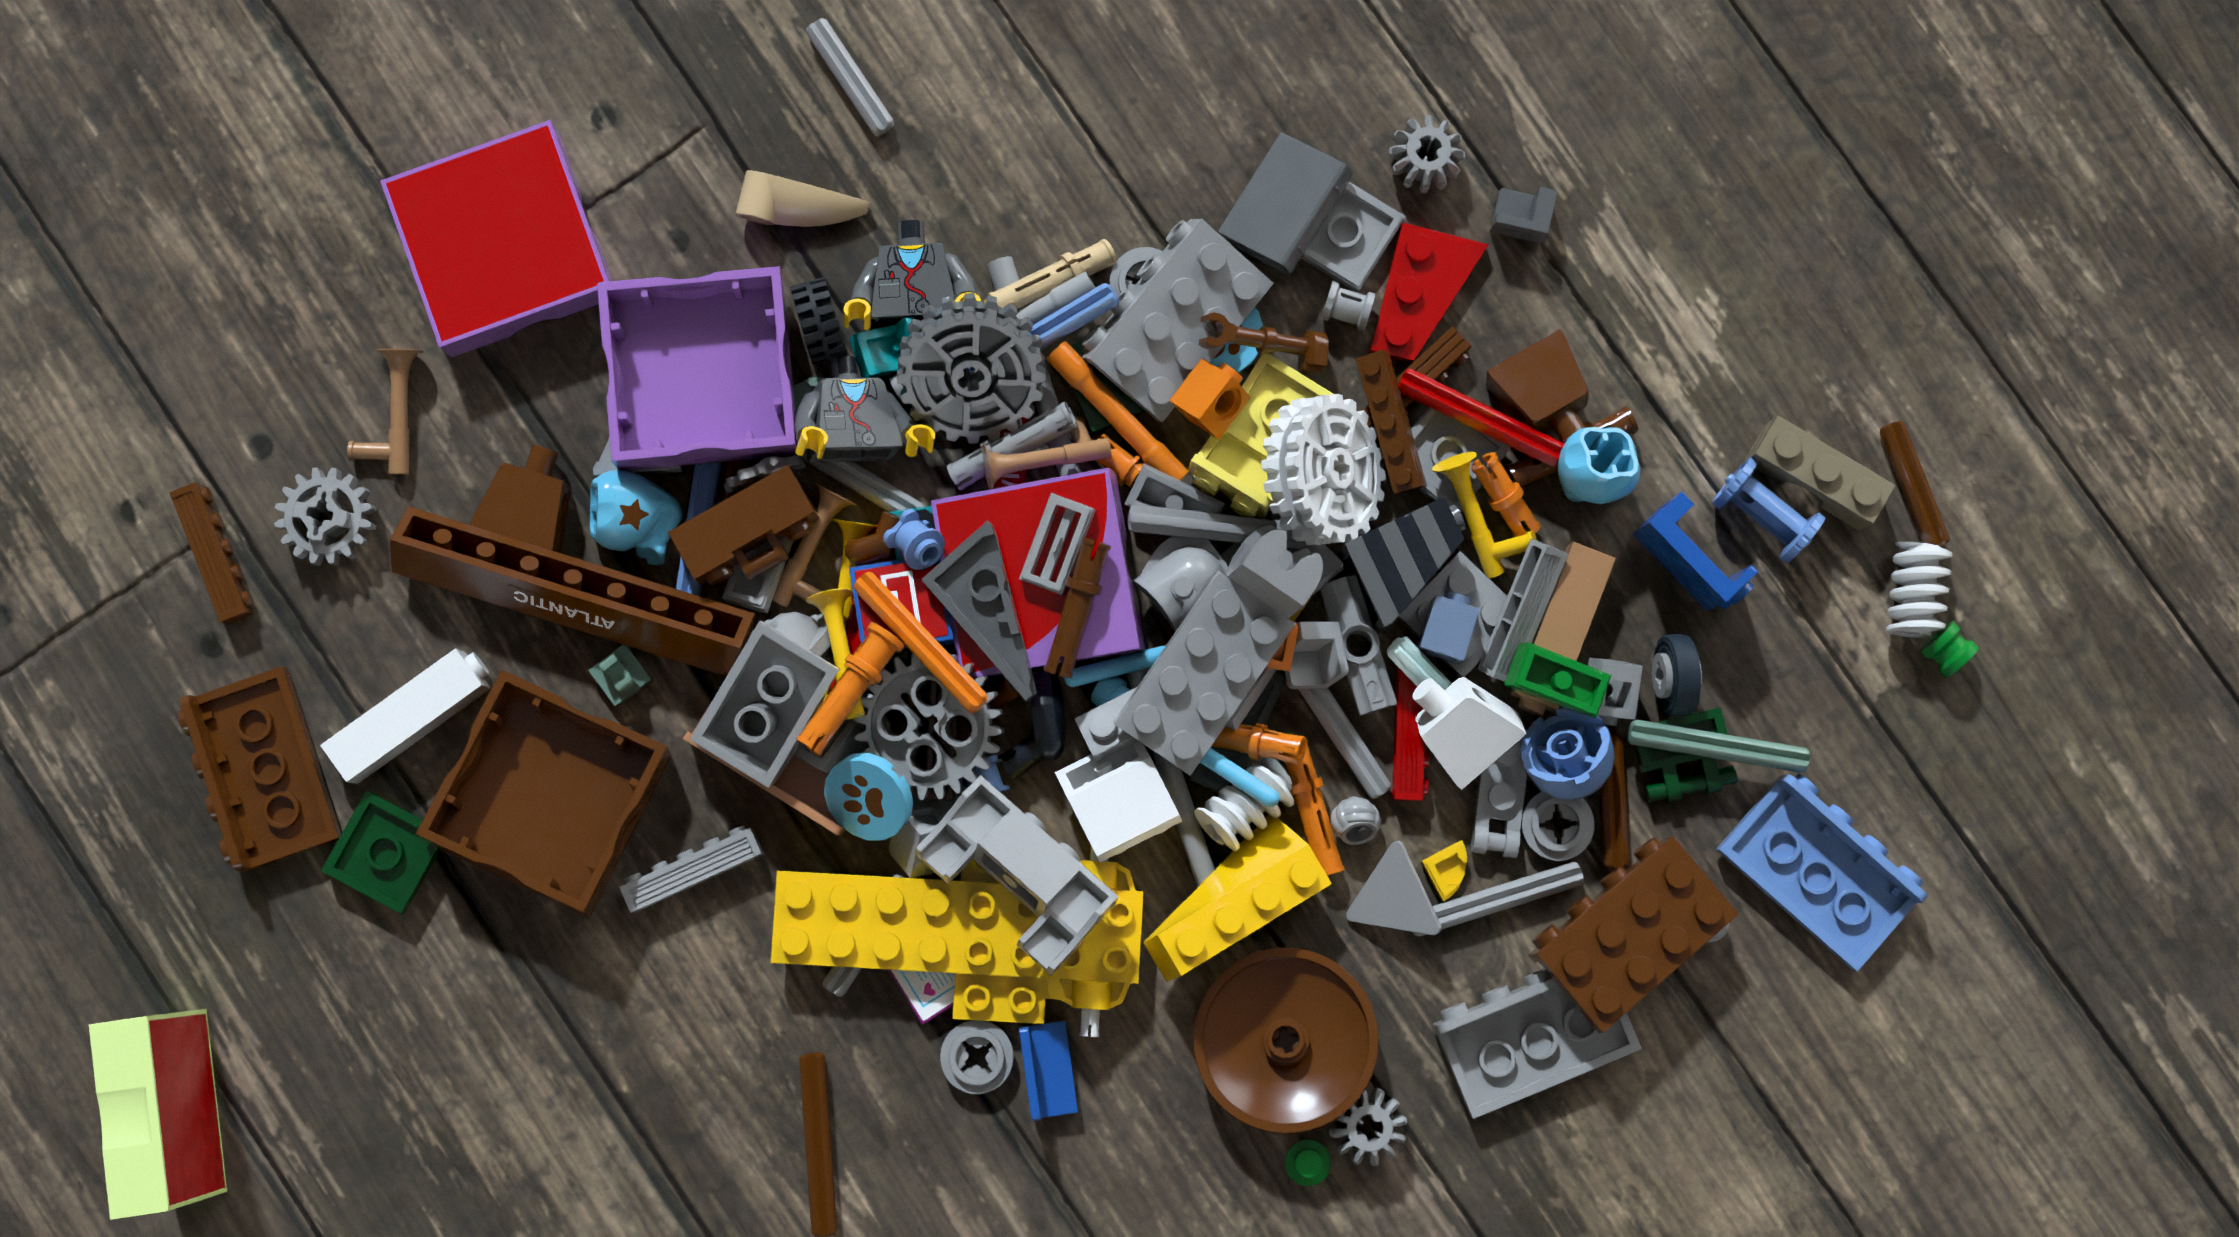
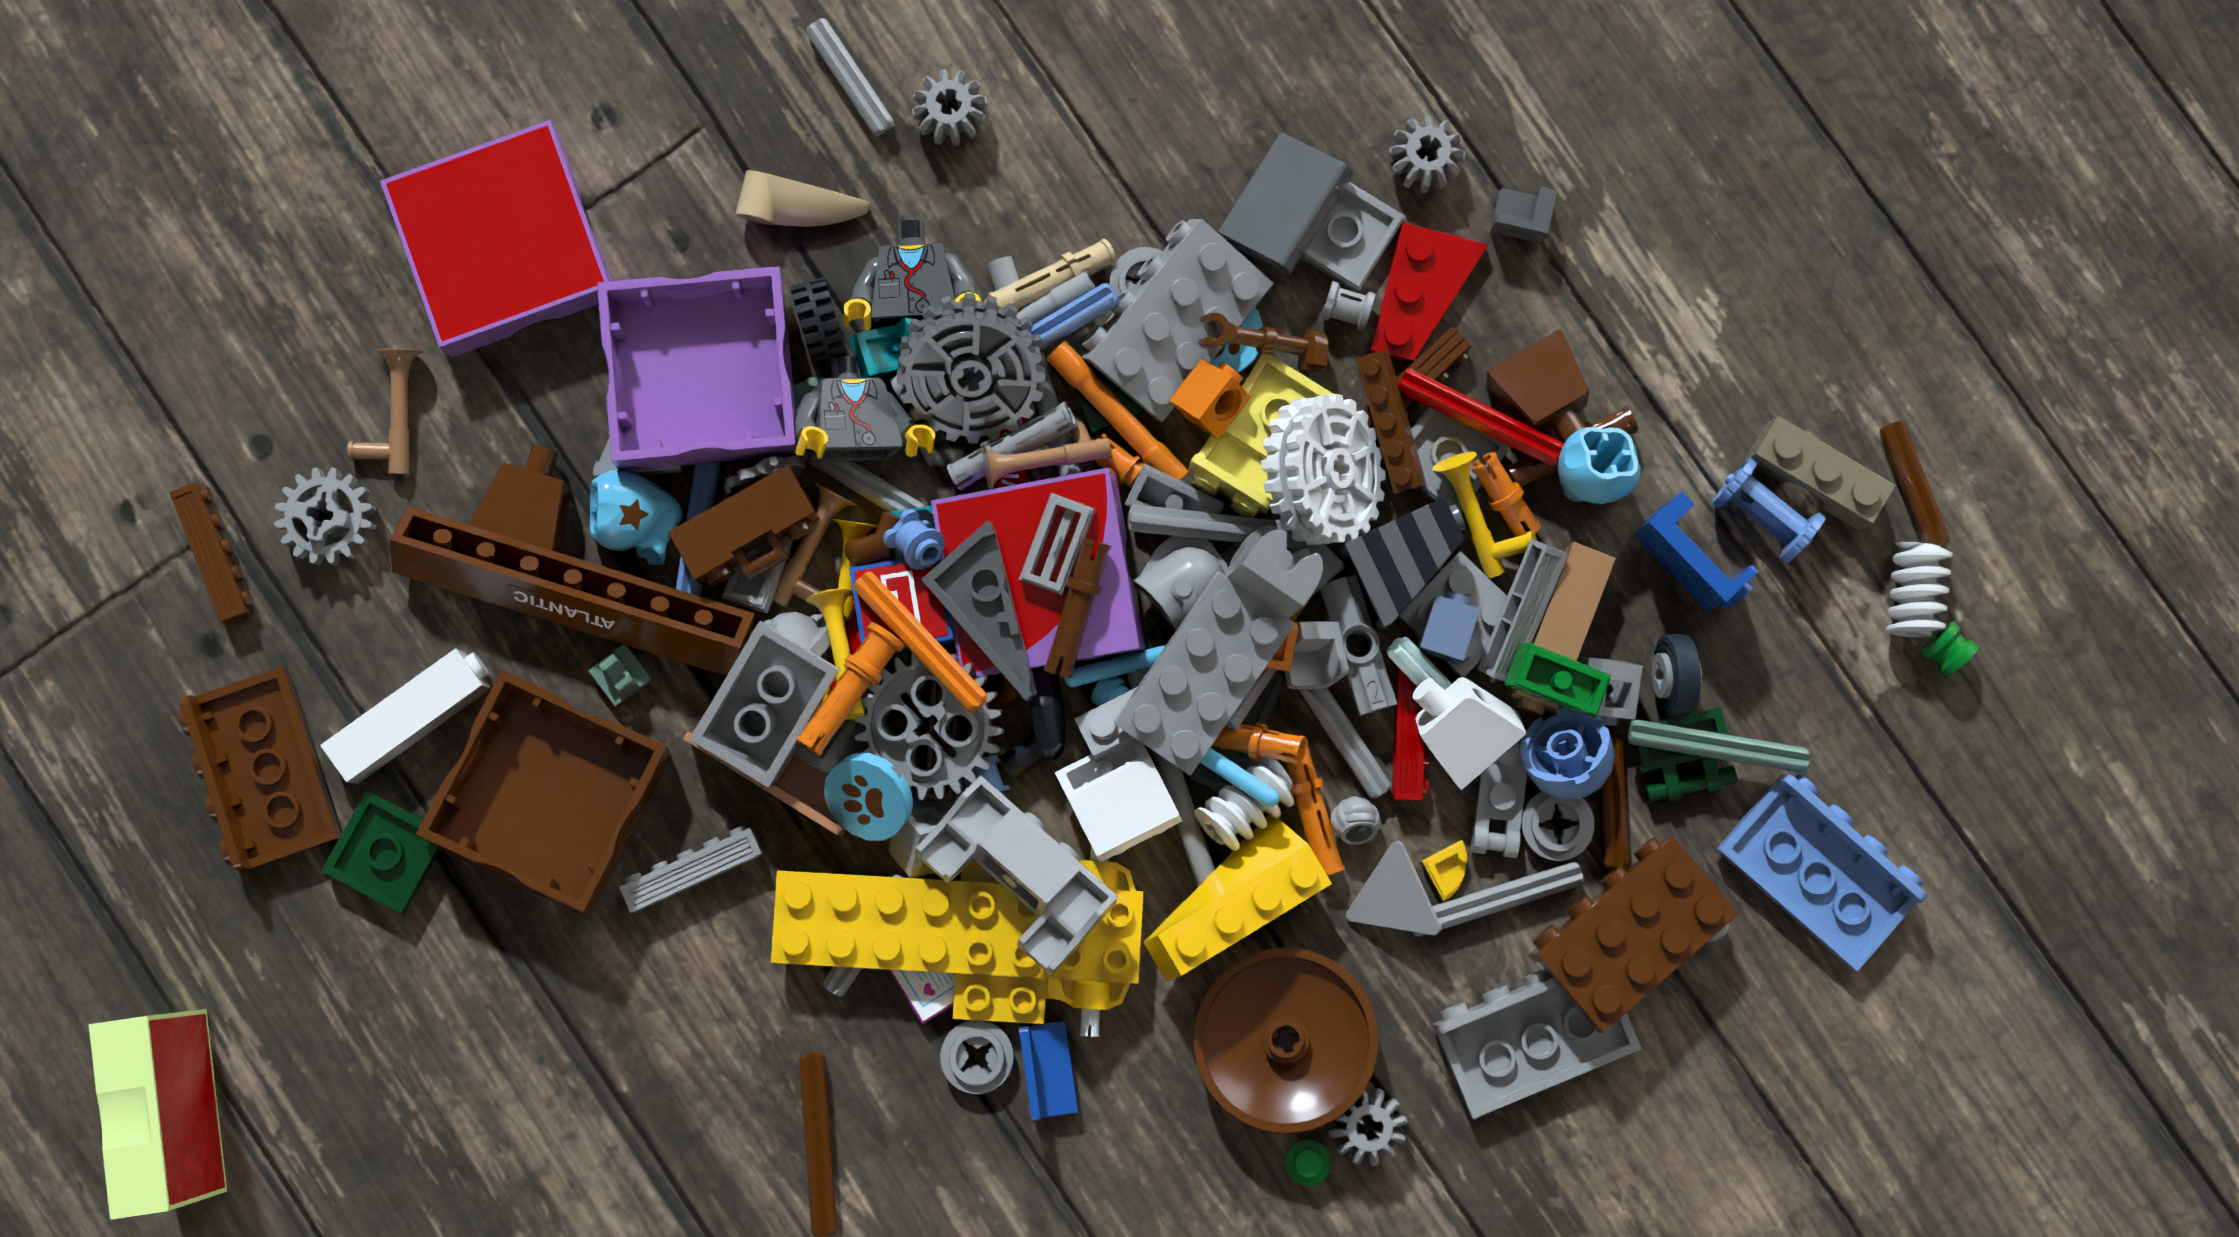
(949, 90): none -> light grey gear

